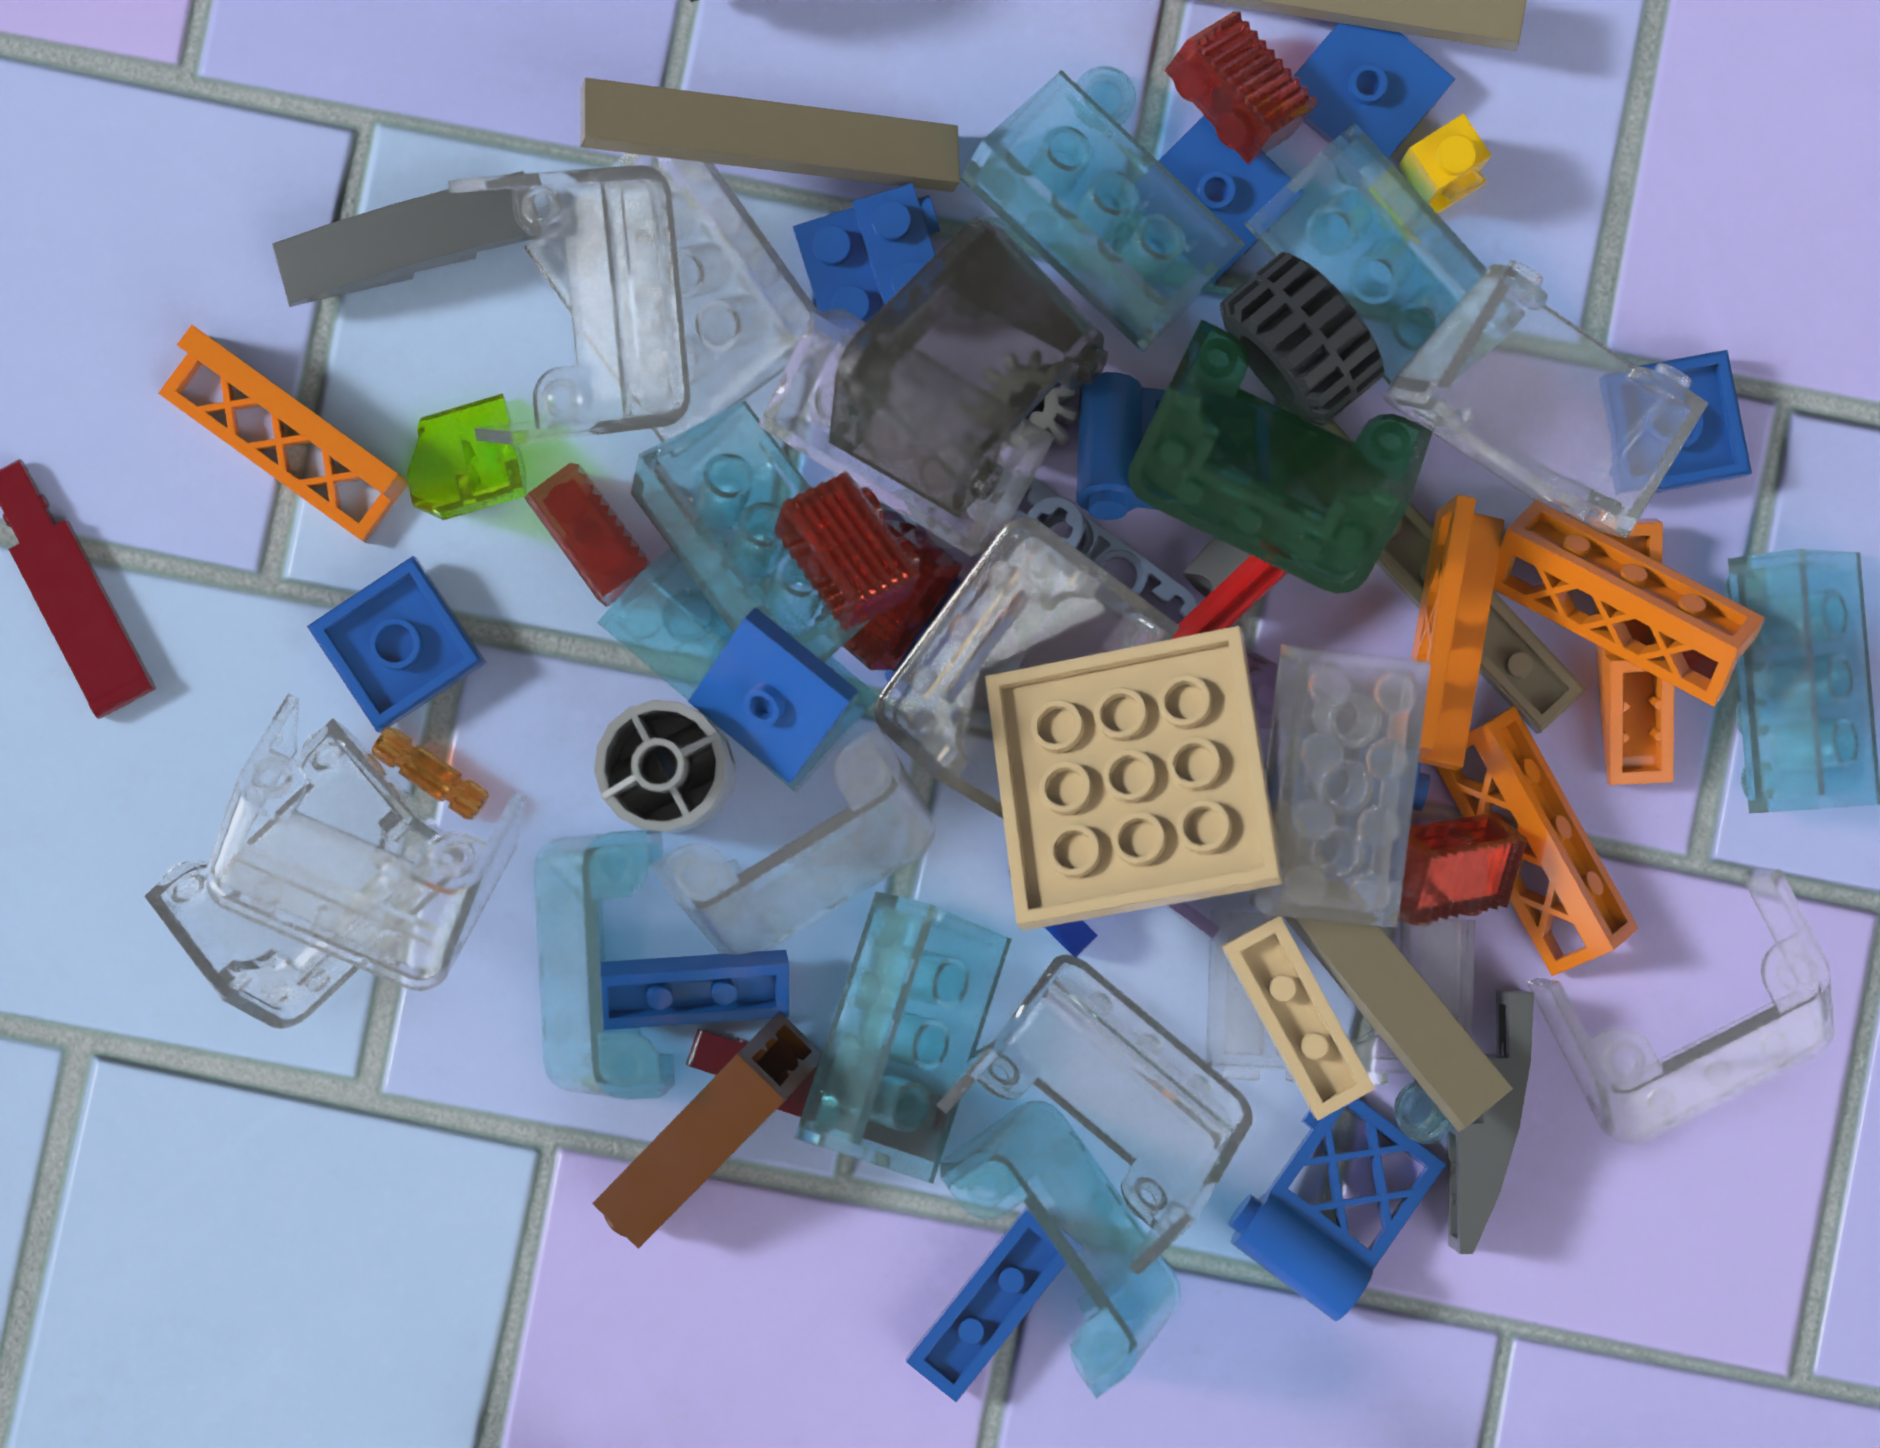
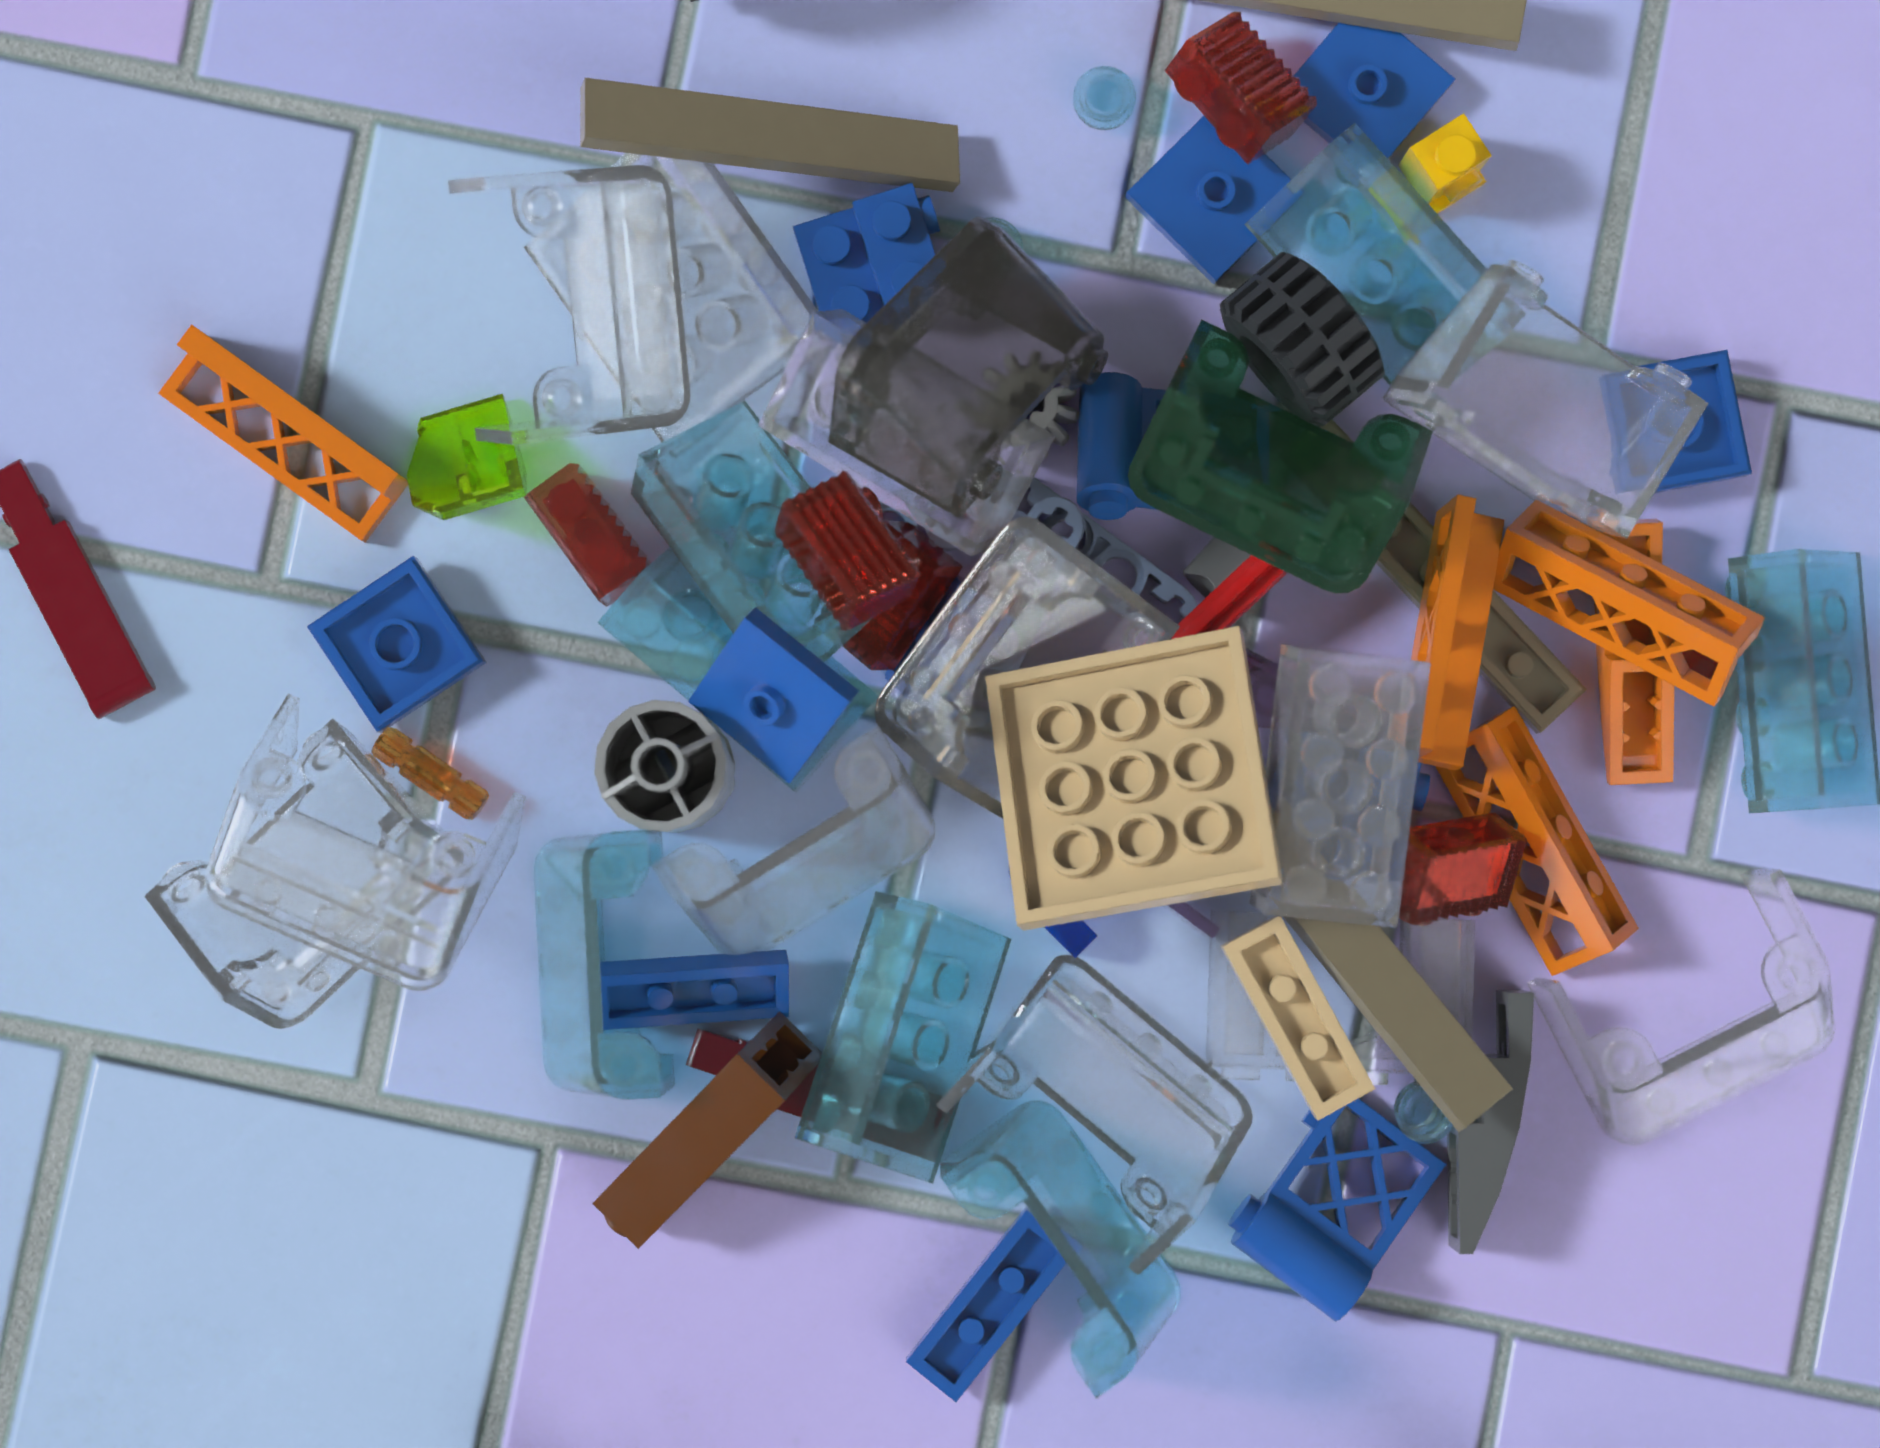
(395, 243): dark grey slope -> none
(1100, 210): clear light blue slope -> none

